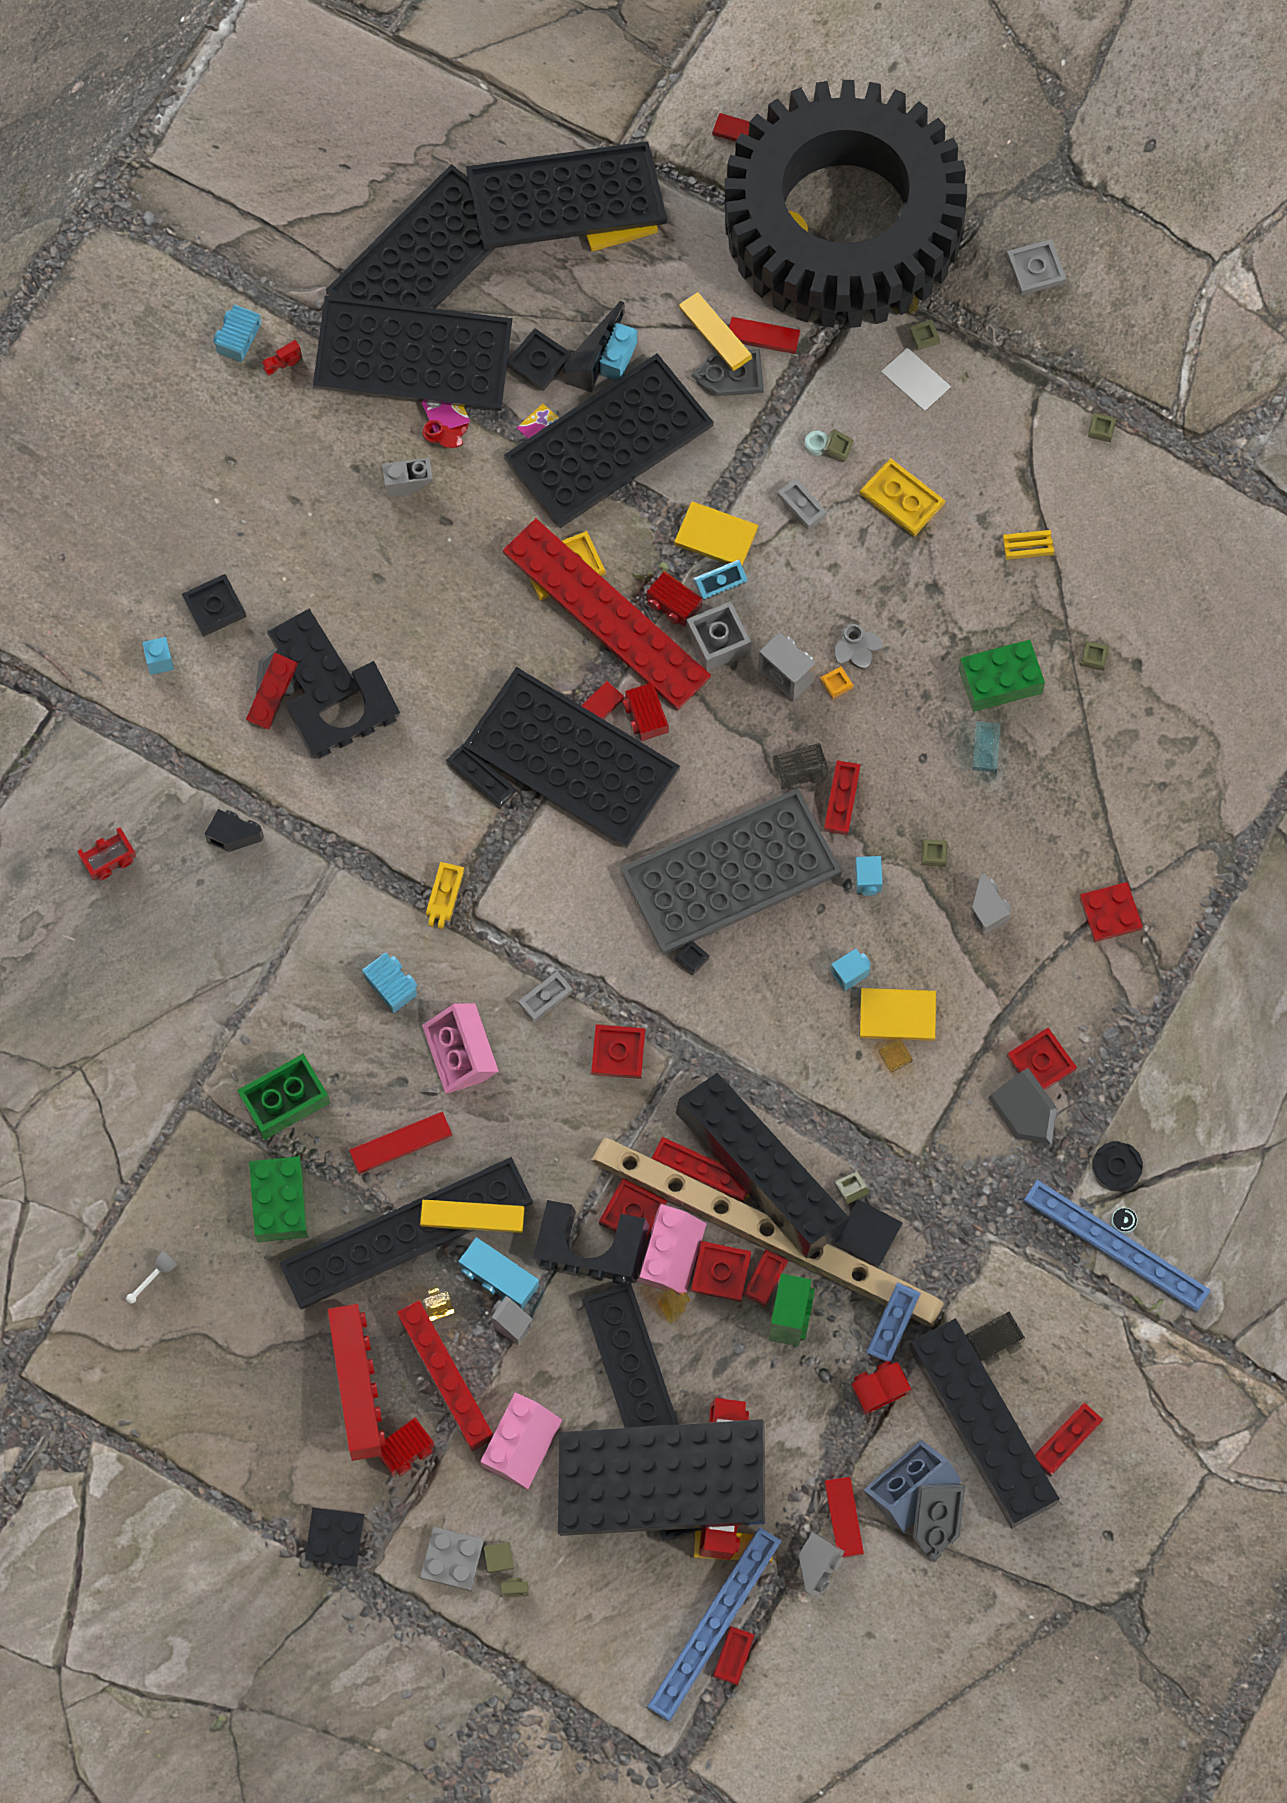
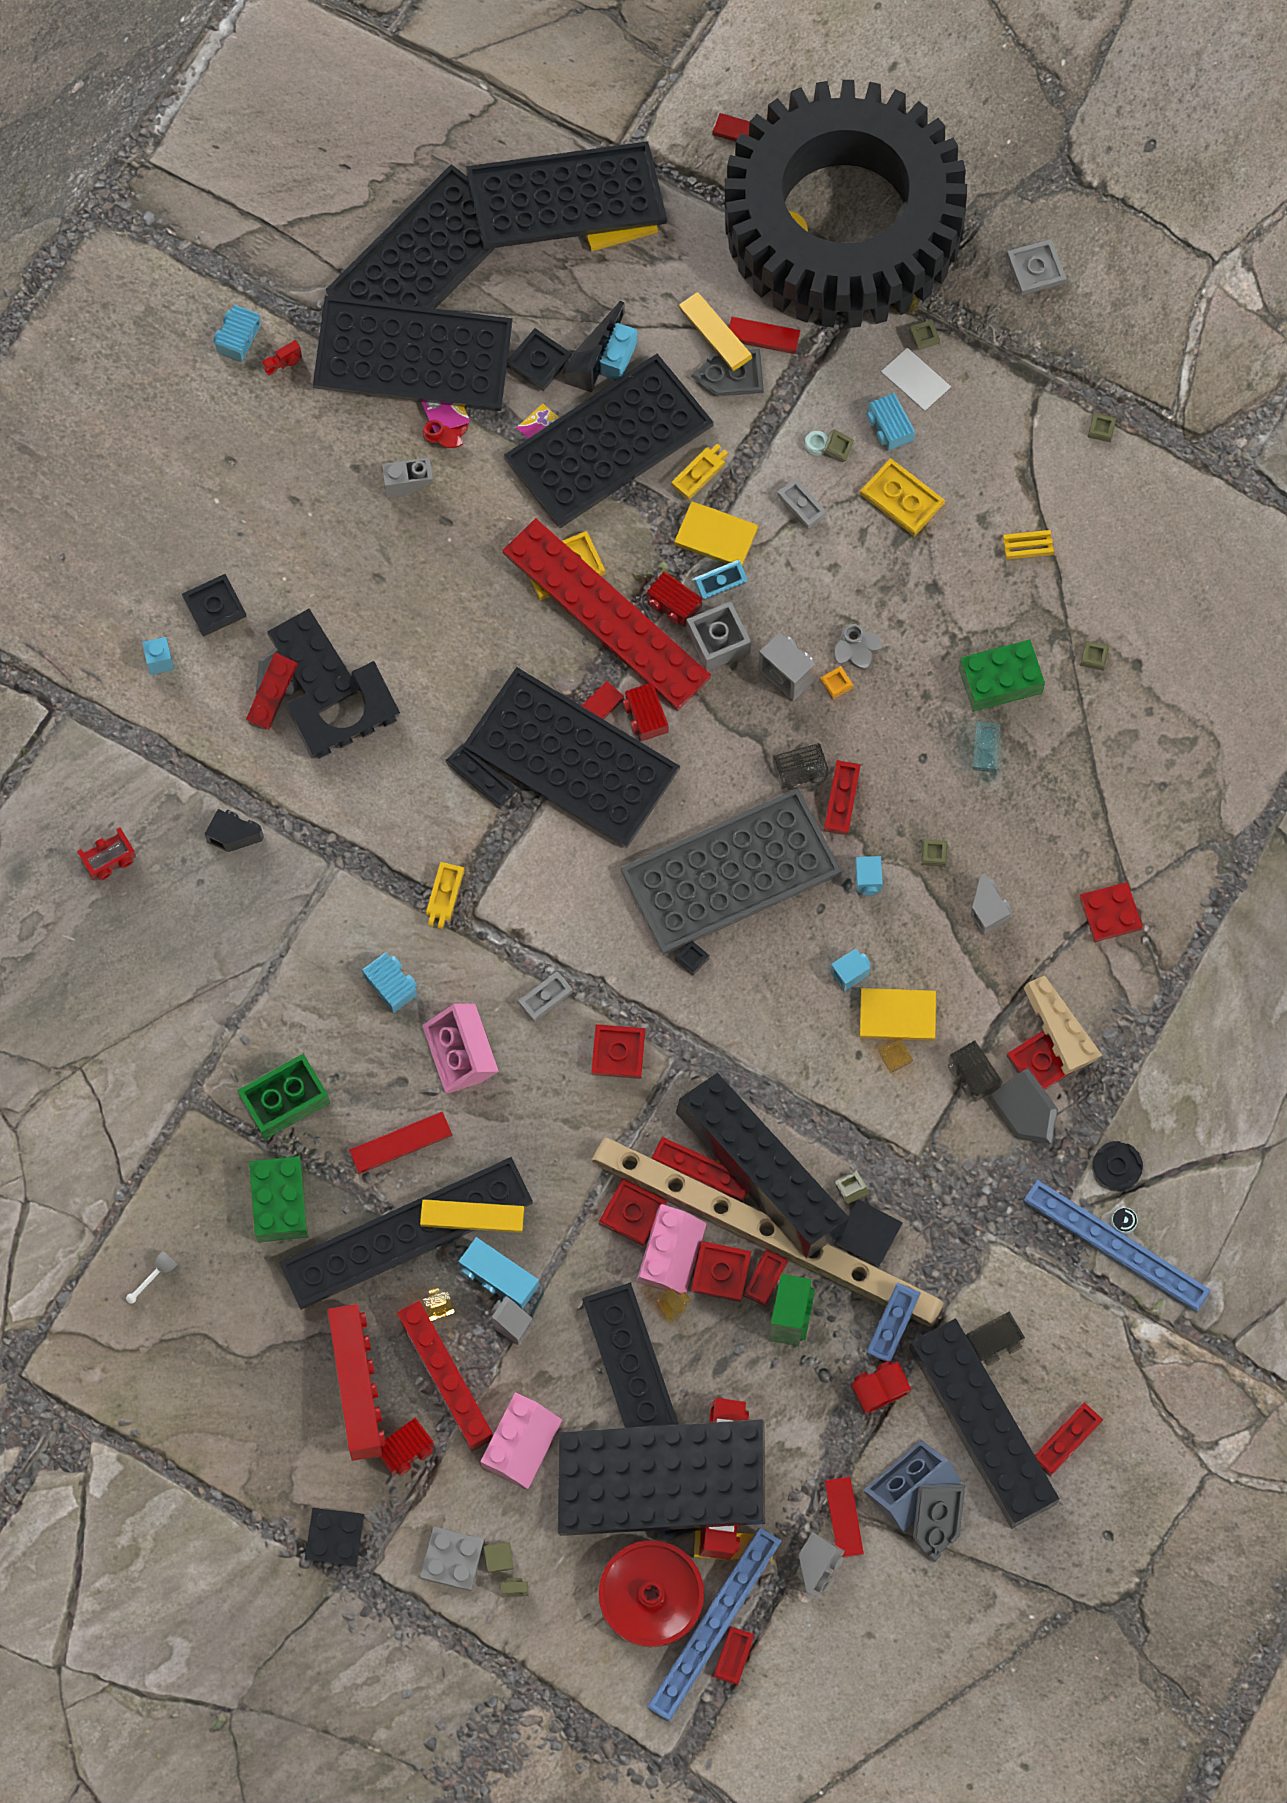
(617, 1263): black arch -> none
(651, 1593): none -> red dish
(699, 471): none -> yellow hinge
(890, 421): none -> medium azure brick
(974, 1071): none -> clear smoke brick
(1067, 1034): none -> tan wing

